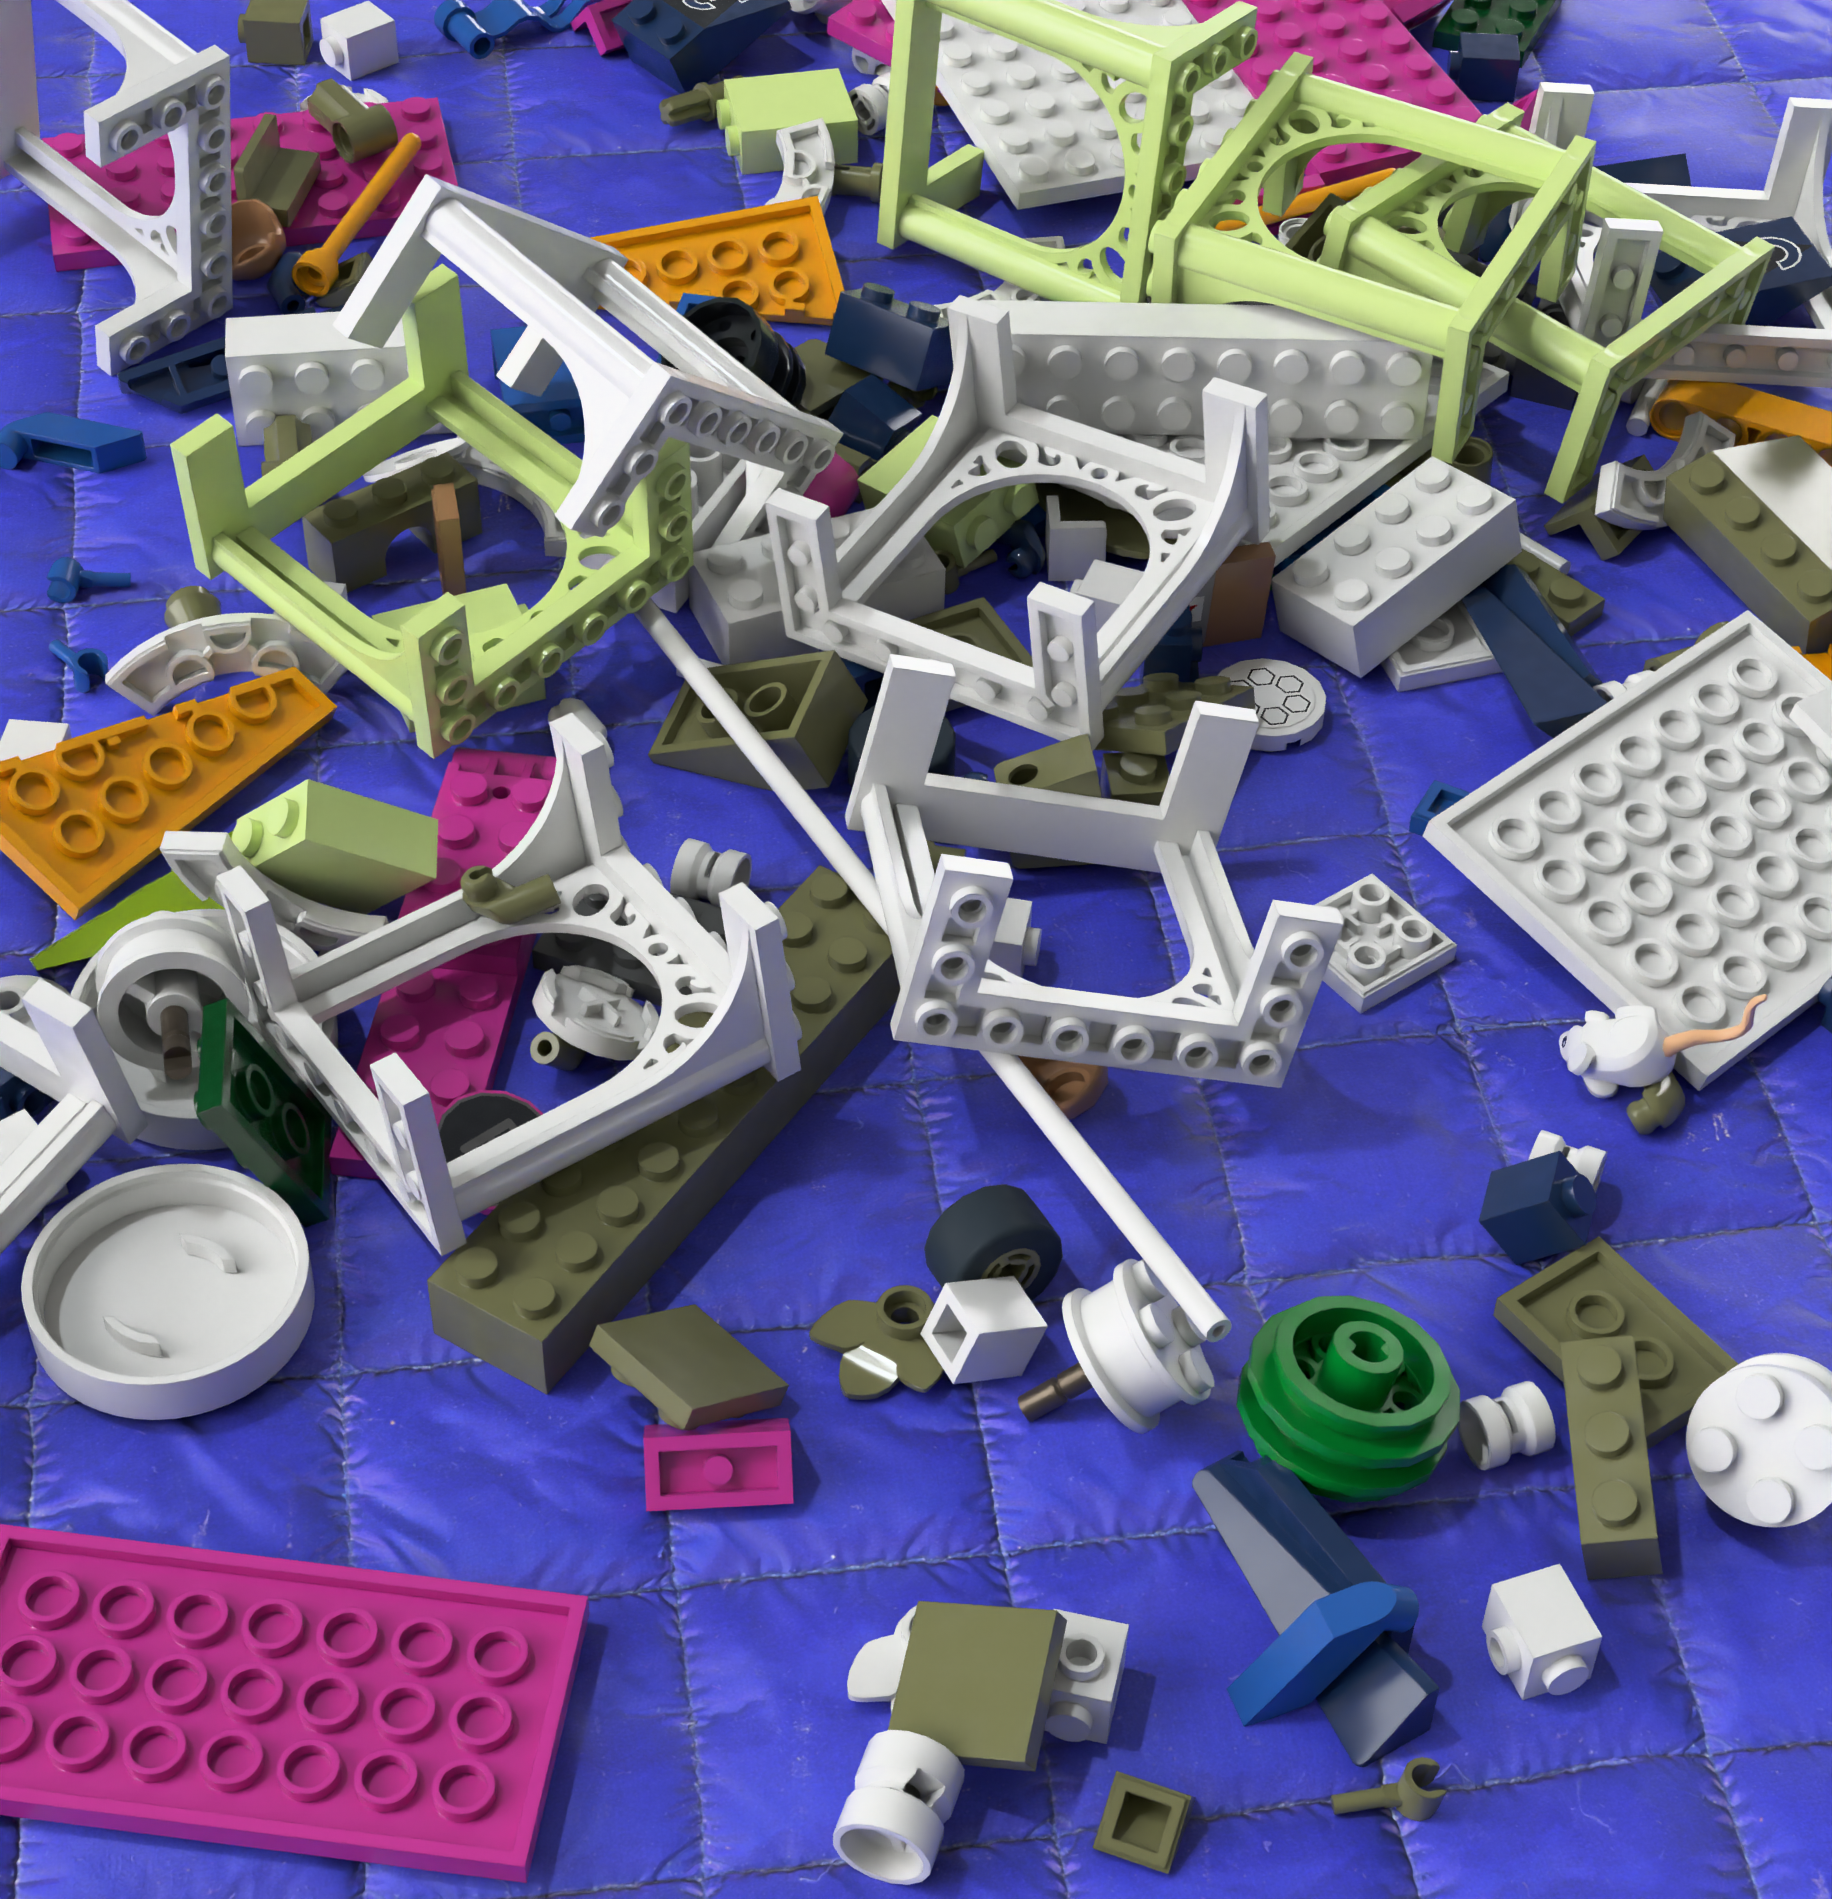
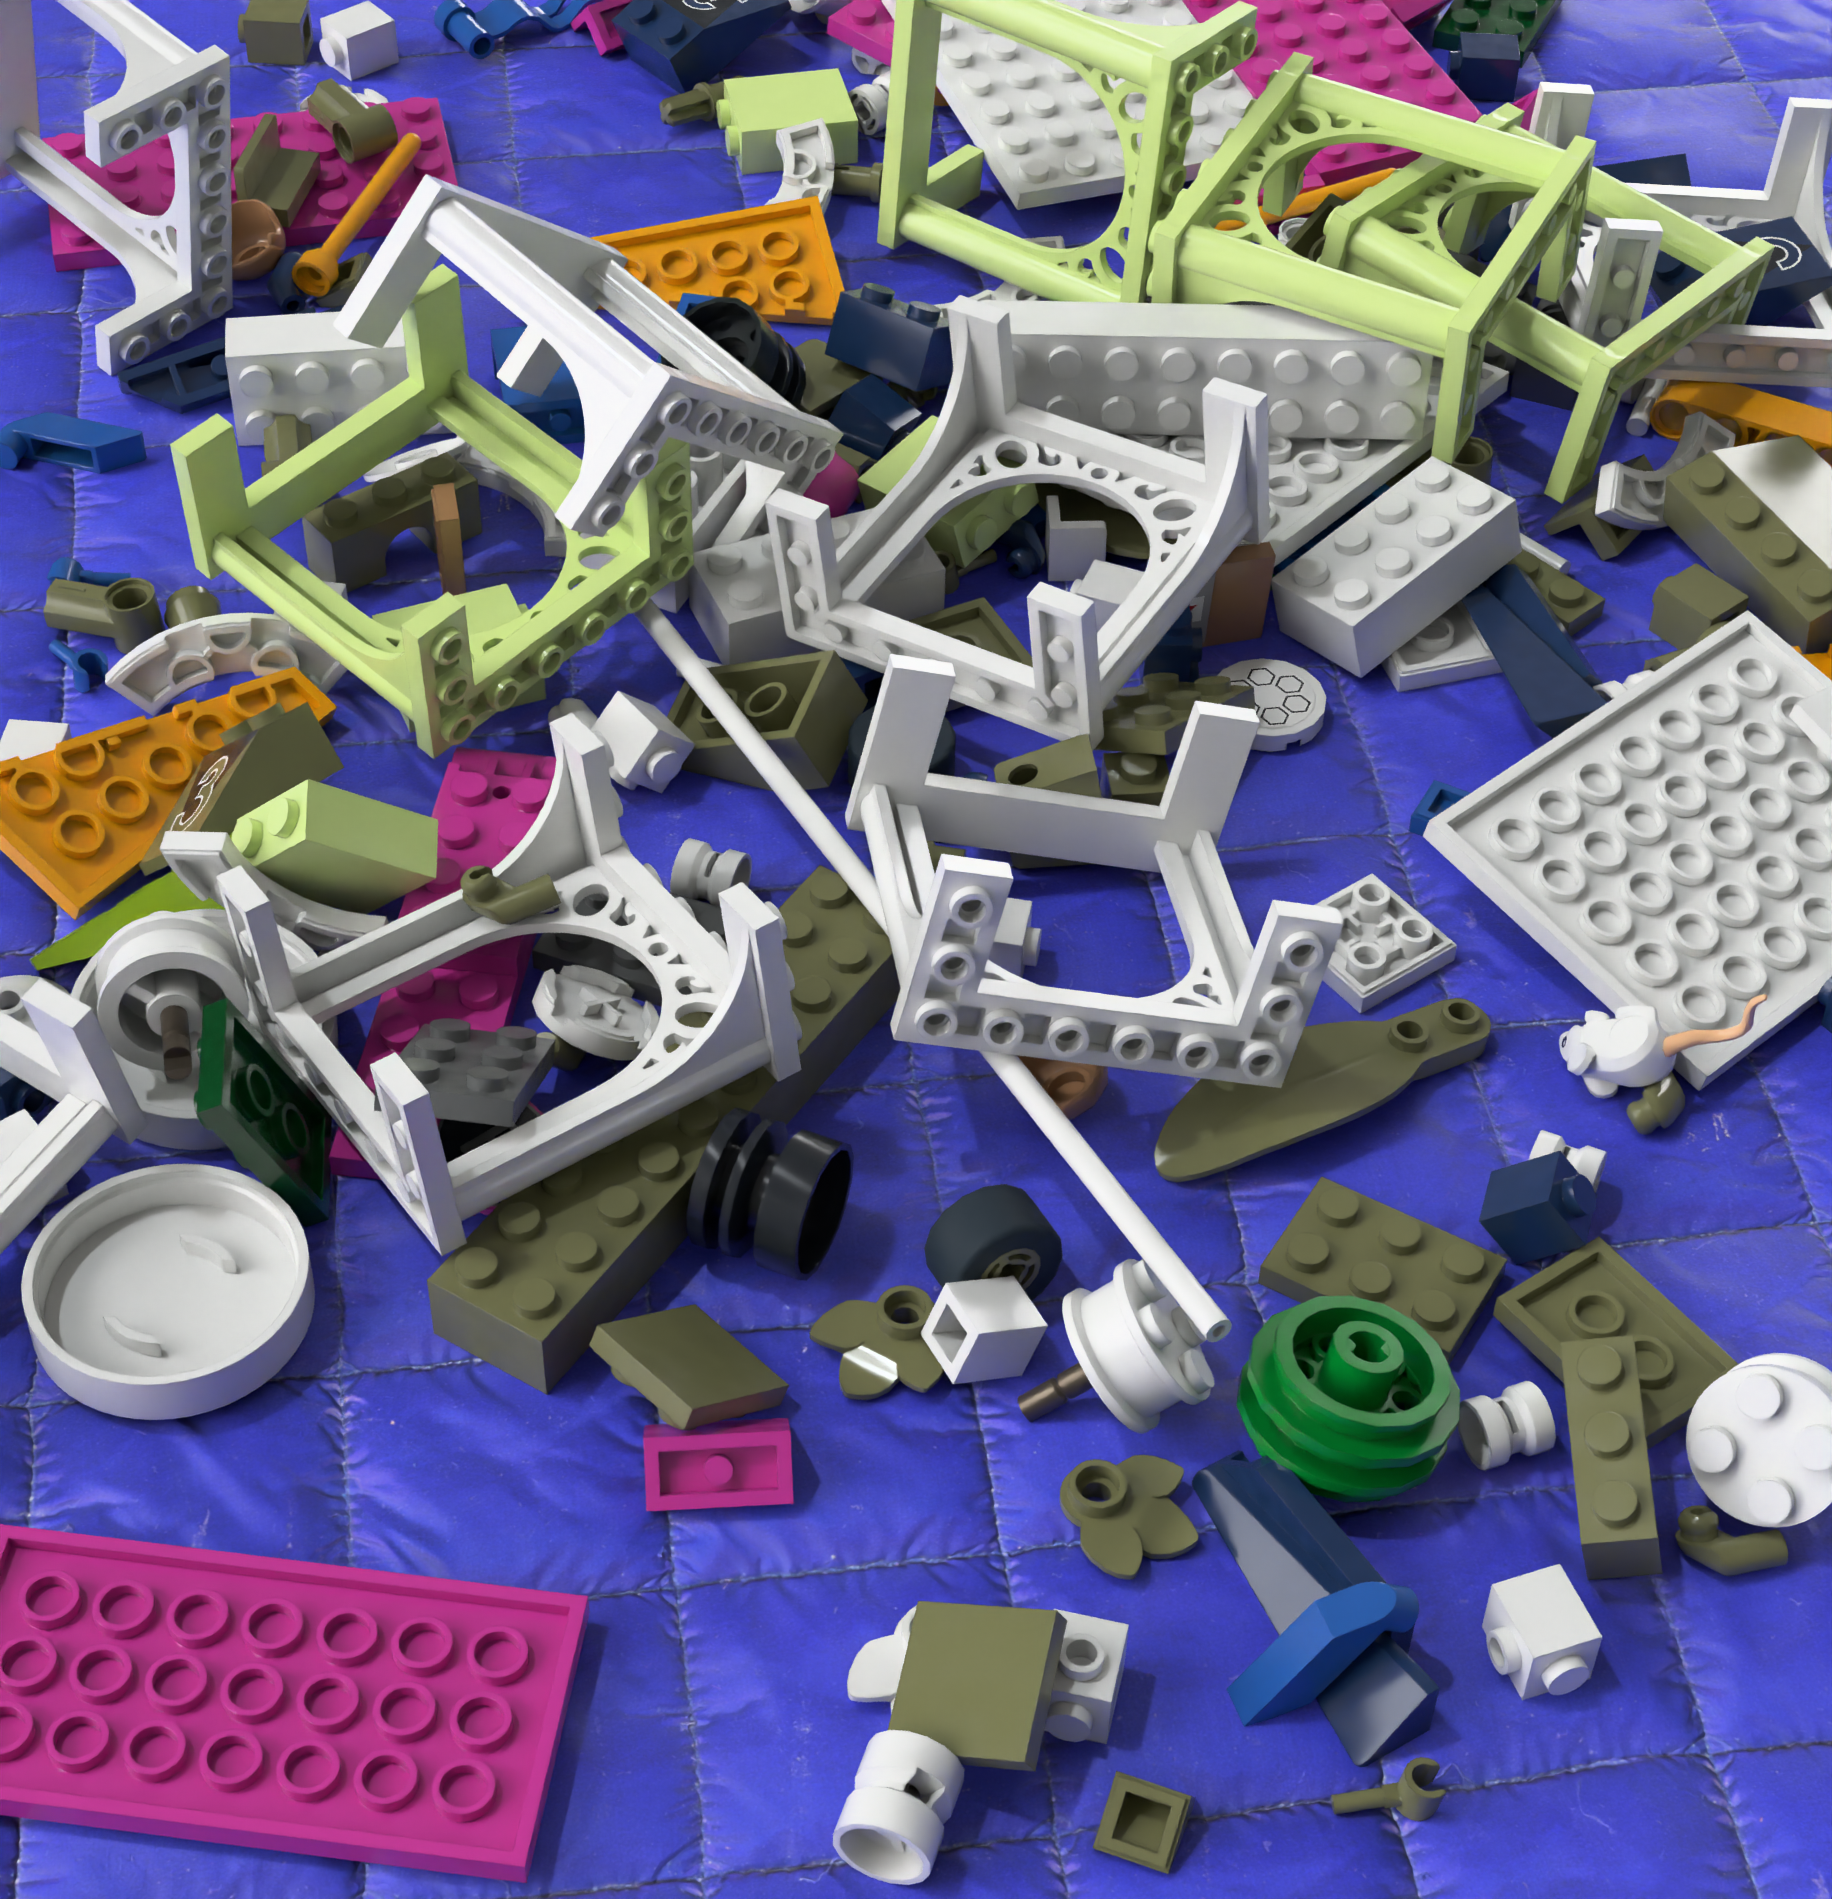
(121, 611): none -> olive piece
(254, 766): none -> olive slope
(478, 1072): none -> dark grey plate
(643, 743): none -> white brick
(770, 1193): none -> black wheel
(1134, 1517): none -> olive plate
(1332, 1079): none -> olive plant
(1376, 1253): none -> olive plate
(1691, 604): none -> olive brick
(1723, 1553): none -> olive arm

